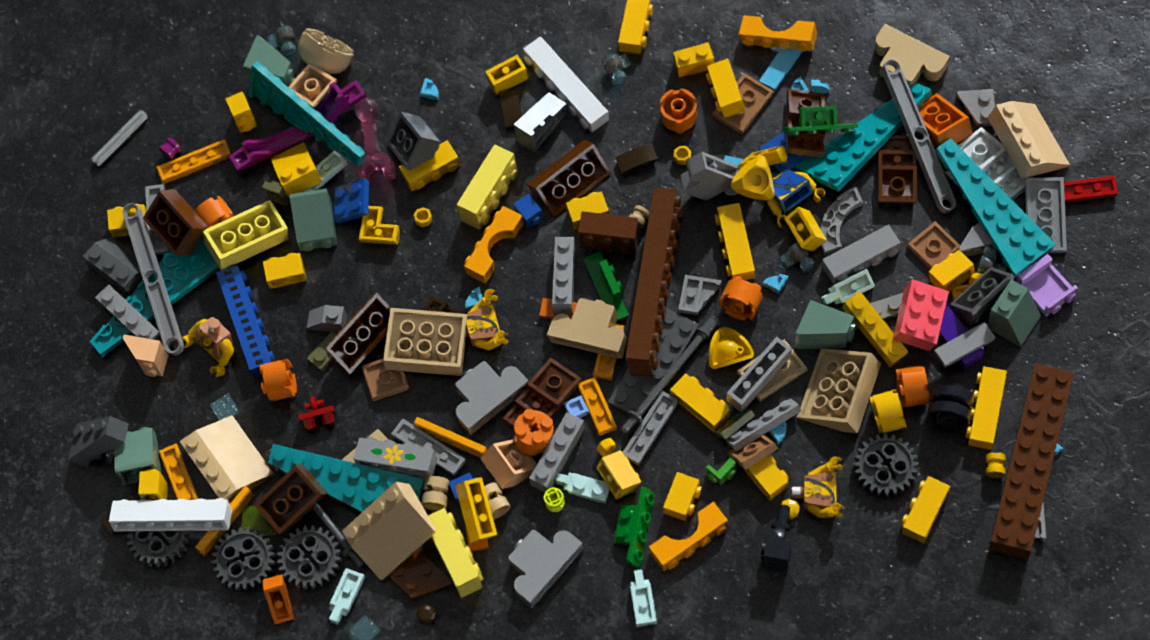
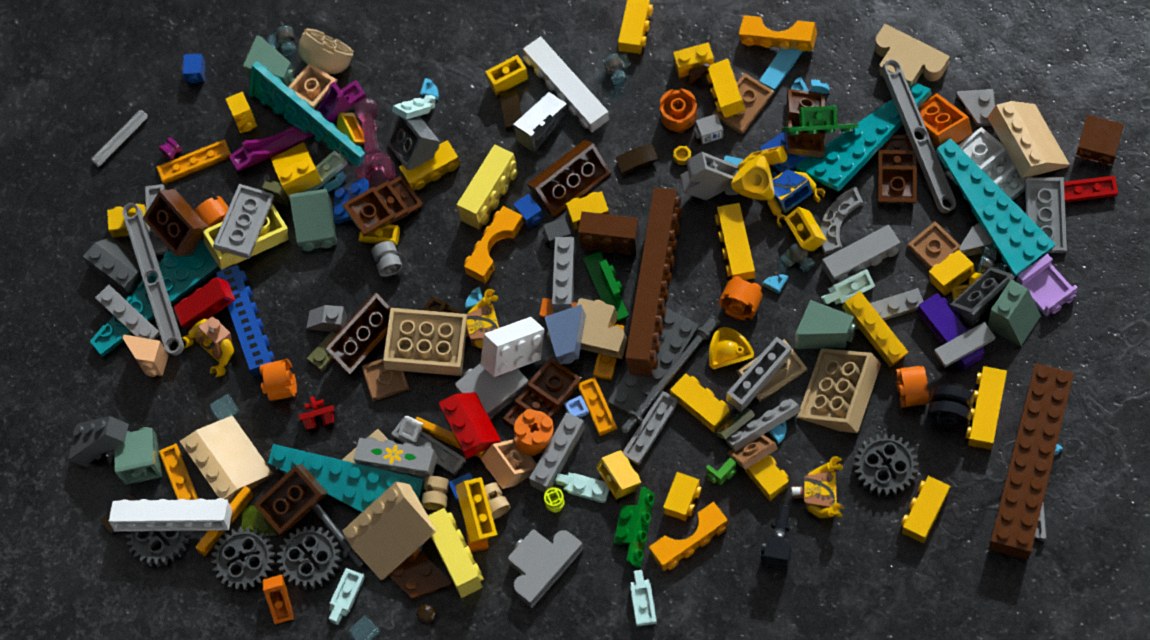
(152, 485): yellow brick -> none
(194, 68): none -> blue brick
(204, 302): none -> red brick
(243, 221): none -> light grey tile
(284, 270): yellow brick -> none
(336, 182): none -> medium azure tile
(349, 125): none -> yellow slope
(382, 205): none -> reddish brown slope
(386, 258): none -> light grey wheel
(410, 428): none -> white tile
(415, 107): none -> light aqua hinge
(423, 217): yellow tile -> none
(469, 423): none -> red slope
(512, 346): none -> white brick
(555, 229): none -> dark grey brick
(566, 333): none -> sand blue slope
(606, 447): yellow tile -> none
(642, 215): tan wheel -> none
(697, 72): none -> dark brown bar
(697, 293): light grey wing -> none
(708, 129): none -> light grey brick
(794, 507): yellow tile -> none
(888, 411): yellow brick -> none
(920, 315): coral brick -> none
(995, 465): yellow wheel -> none
(1099, 140): none -> reddish brown piece

